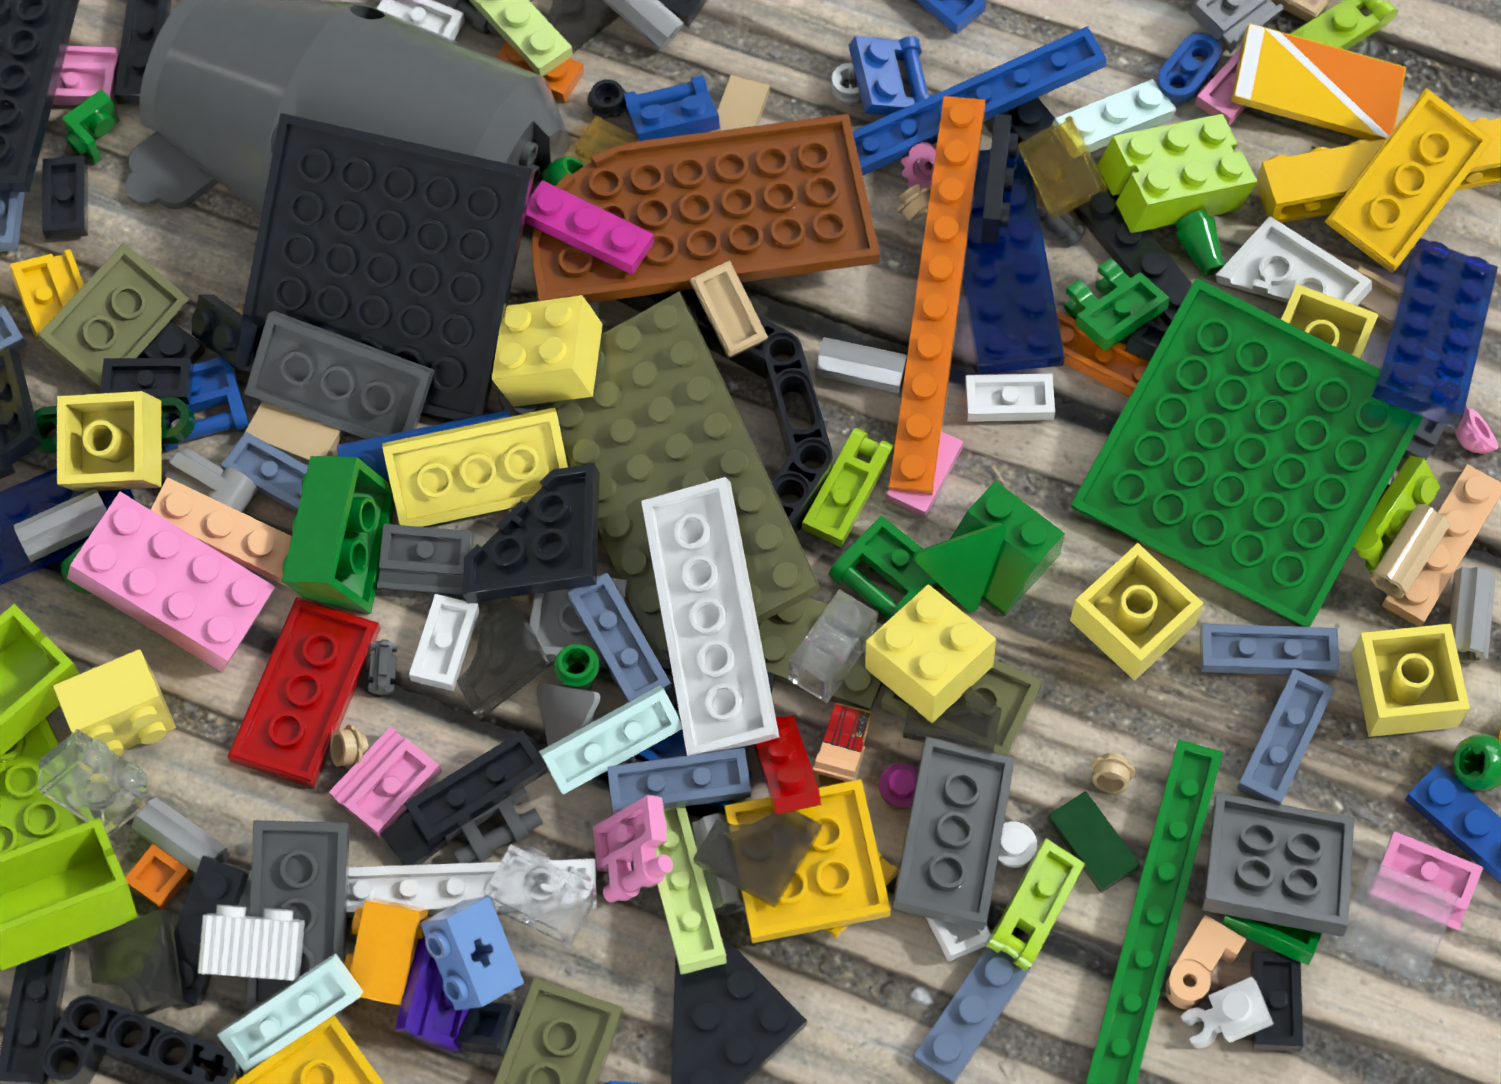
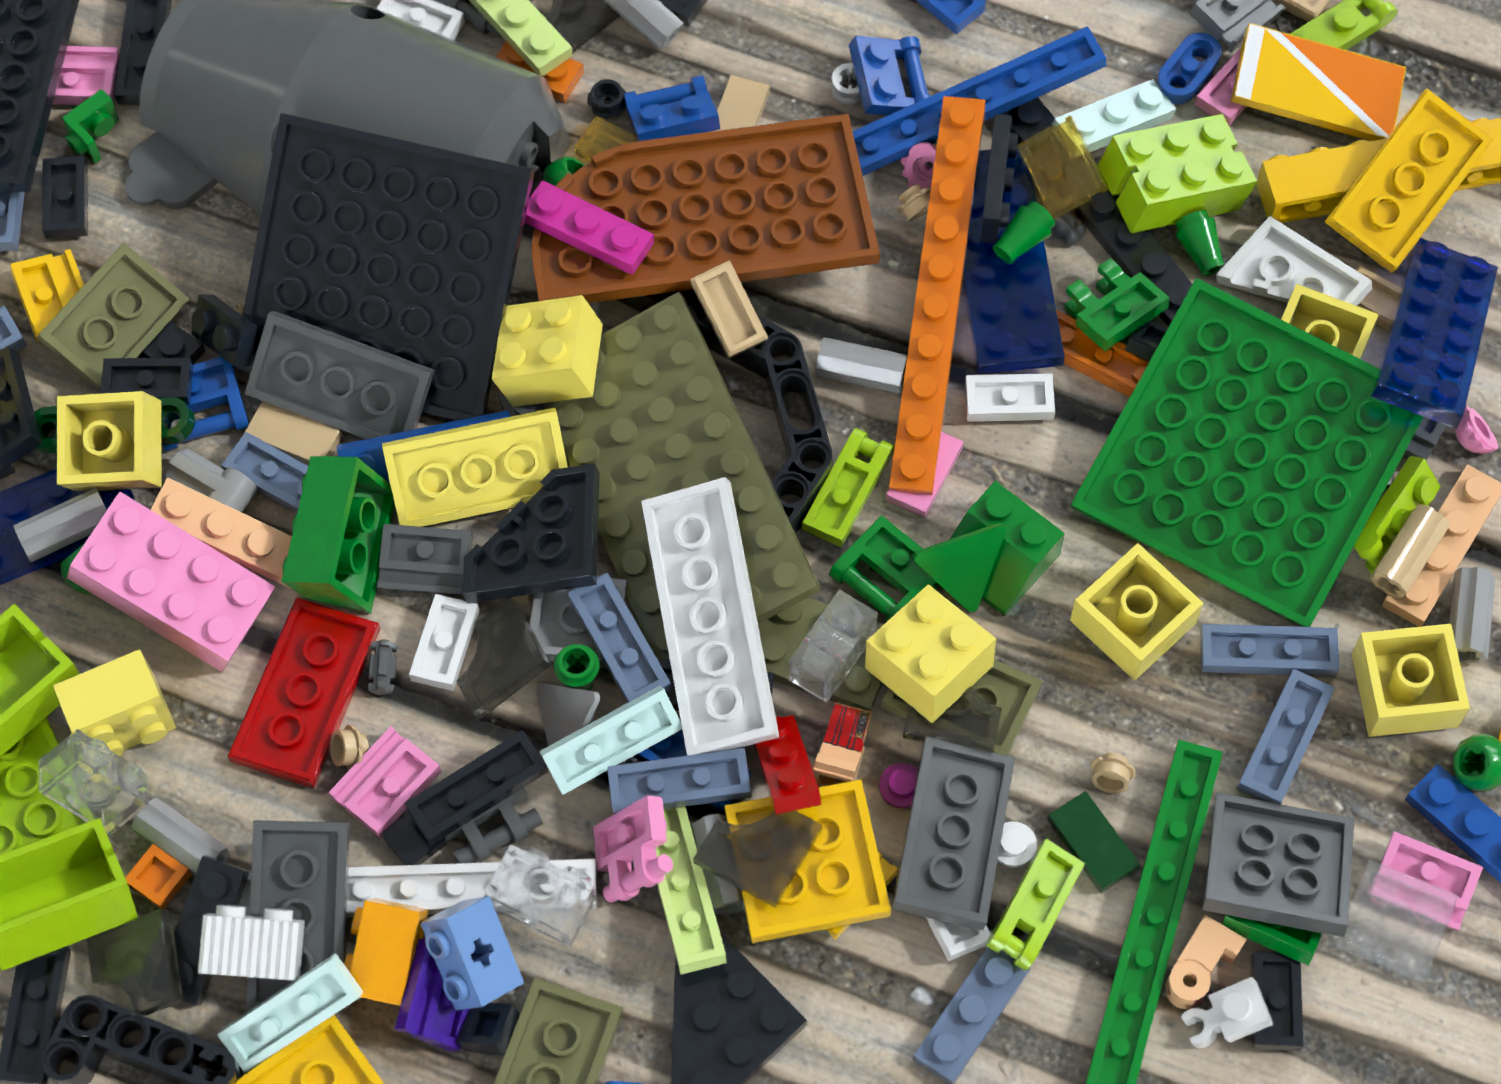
(1026, 230): none -> green cone

